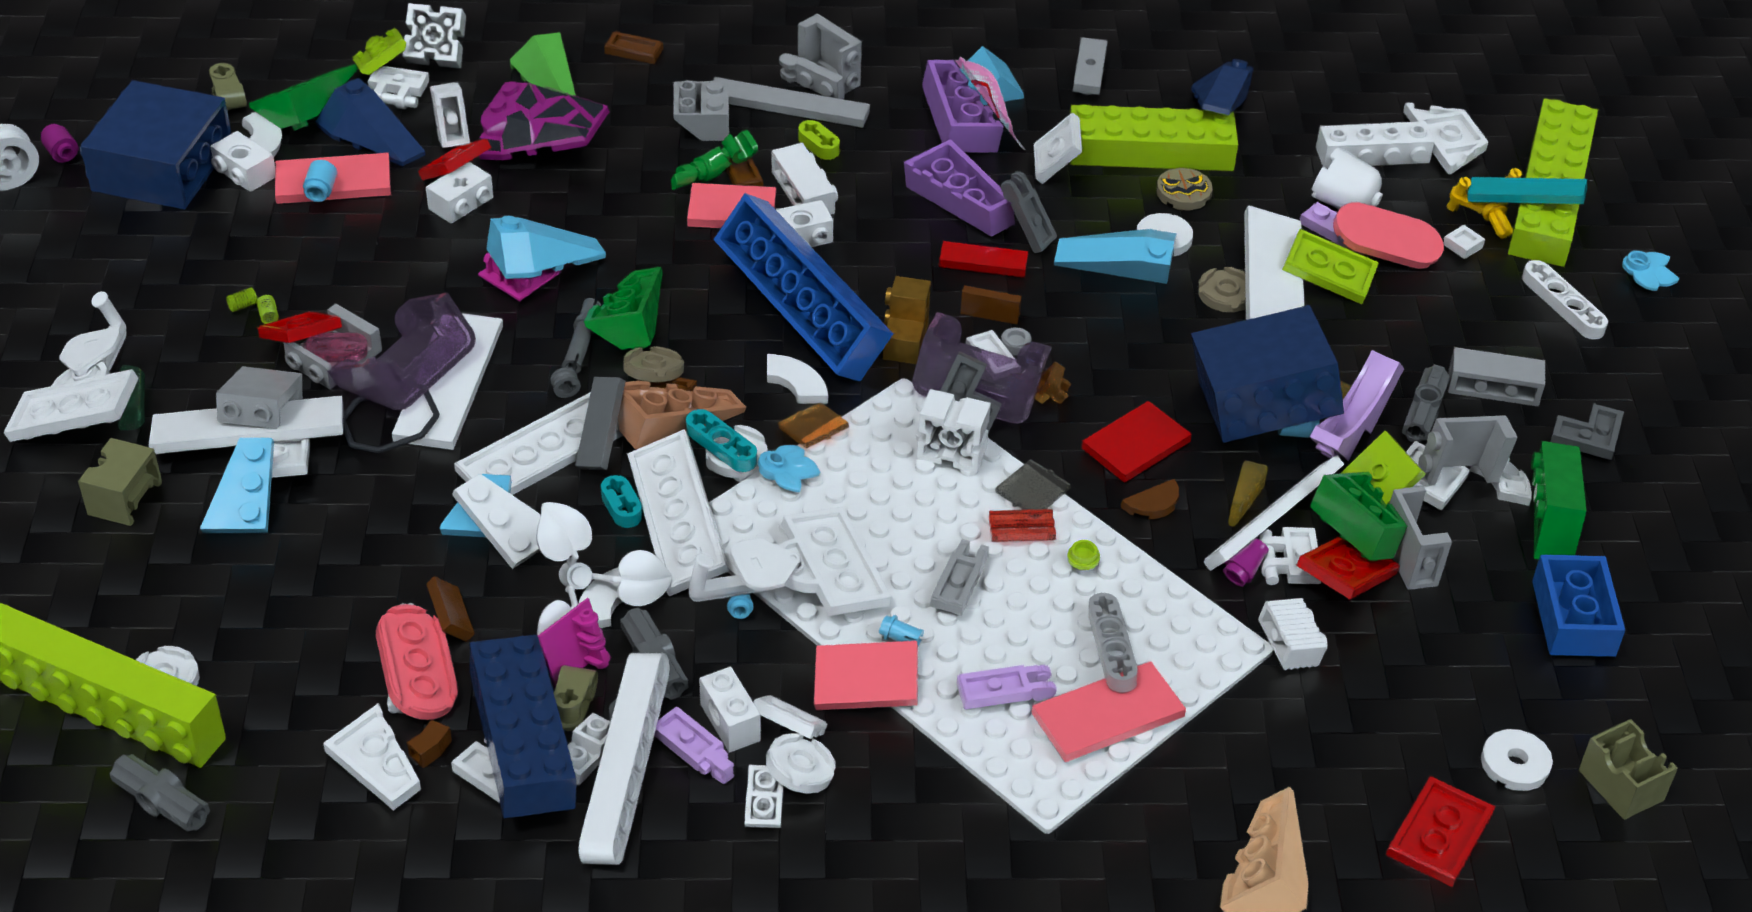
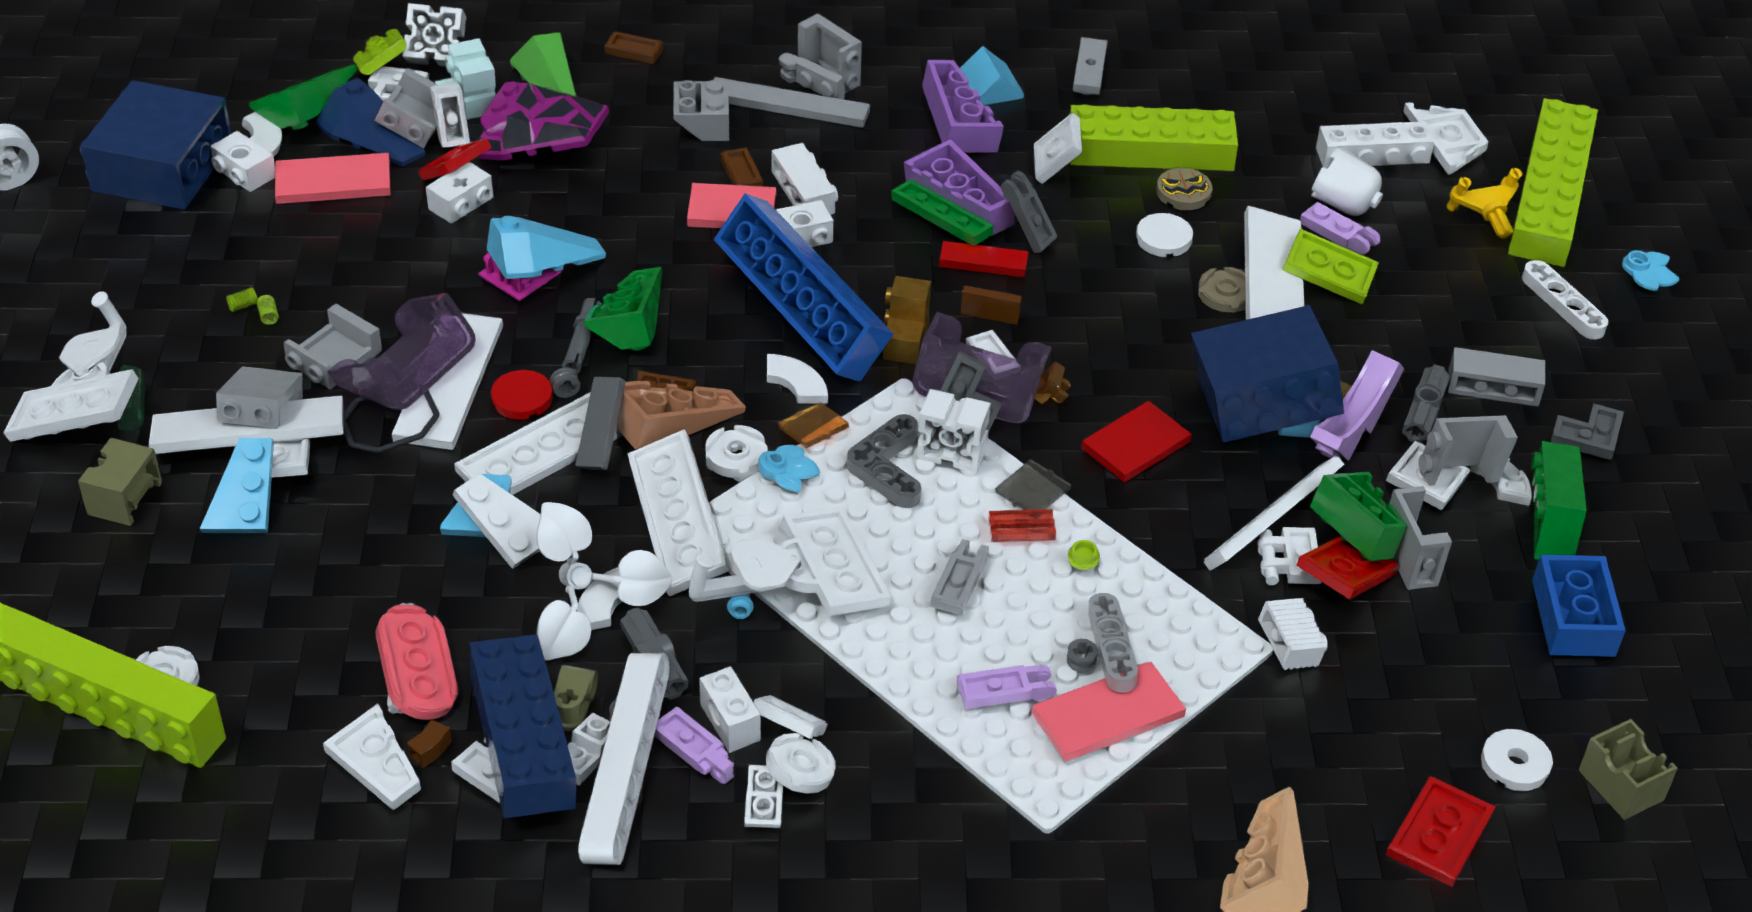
(59, 143): magenta brick -> none
(160, 792): dark grey piece -> none
(227, 86): olive piece -> none
(299, 327): red tile -> none
(319, 180): medium azure brick -> none
(338, 346): clear pink plate -> none
(410, 109): none -> light grey panel
(450, 609): reddish brown tile -> none
(474, 75): none -> light aqua brick
(521, 394): none -> red tile
(574, 641): dark pink hinge -> none
(627, 499): teal beam -> none
(653, 365): dark tan tile -> none
(716, 161): green piece -> none
(725, 452): teal beam -> none
(818, 139): lime beam -> none
(866, 675): coral tile -> none
(878, 461): none -> dark grey beam
(899, 631): medium azure pin -> none
(942, 212): none -> green plate
(989, 89): bright pink sticker -> none
(1014, 339): light grey tile -> none
(1078, 663): none -> dark grey bush
(1129, 254): medium azure wedge -> none
(1153, 502): reddish brown tile -> none
(1224, 87): dark blue wedge -> none
(1244, 564): magenta cone -> none
(1249, 486): clear yellow slope -> none
(1388, 235): coral tile -> none
(1388, 465): lime plate -> none
(1464, 241): white plate -> none
(1527, 190): teal tile -> none

